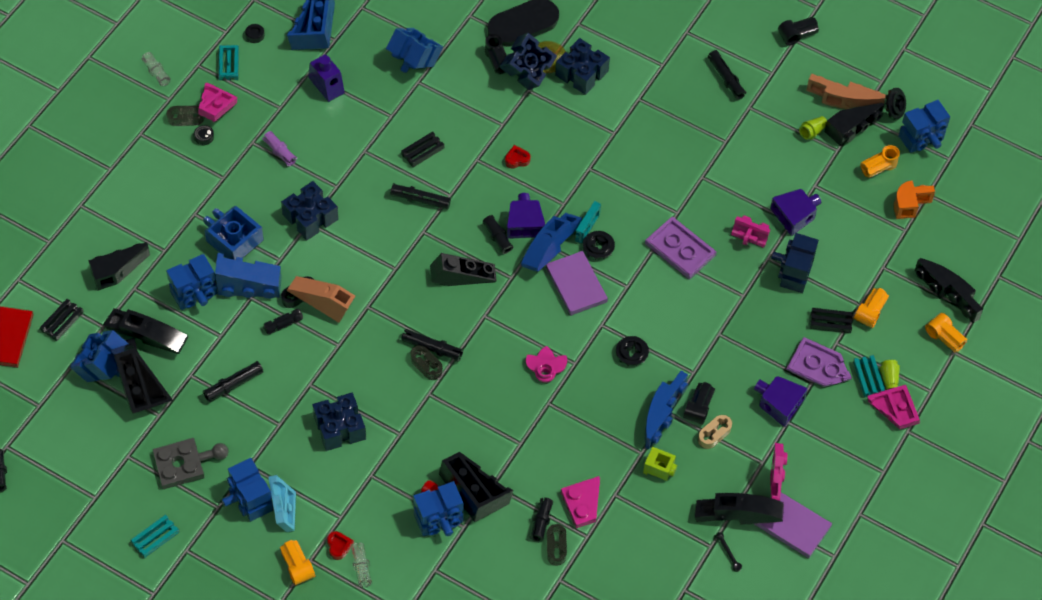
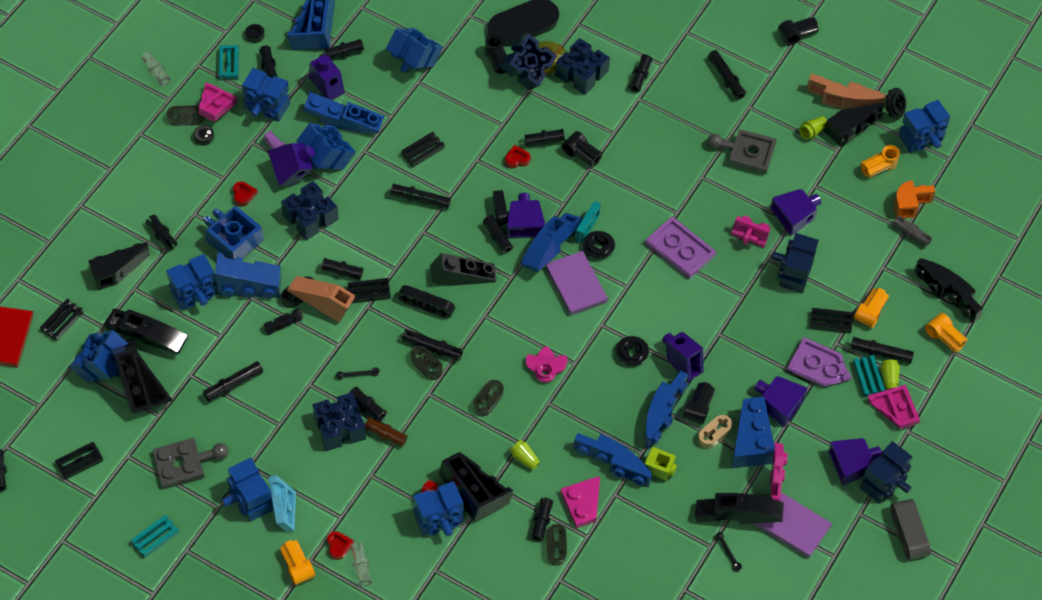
(81, 463): none -> black tile
(161, 232): none -> black pin
(243, 193): none -> red tile
(265, 95): none -> blue brick
(268, 62): none -> black pin
(291, 162): none -> dark purple torso
(328, 145): none -> blue brick
(341, 116): none -> blue slope
(342, 268): none -> black pin
(344, 49): none -> black pin
(368, 288): none -> black tile
(368, 404): none -> black pin
(375, 372): none -> black hinge
(386, 432): none -> reddish brown pin
(426, 301): none -> black beam
(492, 400): none -> clear smoke beam
(500, 207): none -> black beam
(524, 454): none -> lime cone
(544, 137): none -> black pin
(578, 146): none -> black piece
(621, 460): none -> blue slope
(640, 73): none -> black pin
(684, 354): none -> dark purple torso
(744, 141): none -> dark grey plate
(754, 436): none -> blue wedge
(852, 458): none -> dark purple torso
(874, 348): none -> black pin
(887, 472): none -> dark blue brick
(910, 529): none -> dark grey beam
(912, 231): none -> dark grey pin

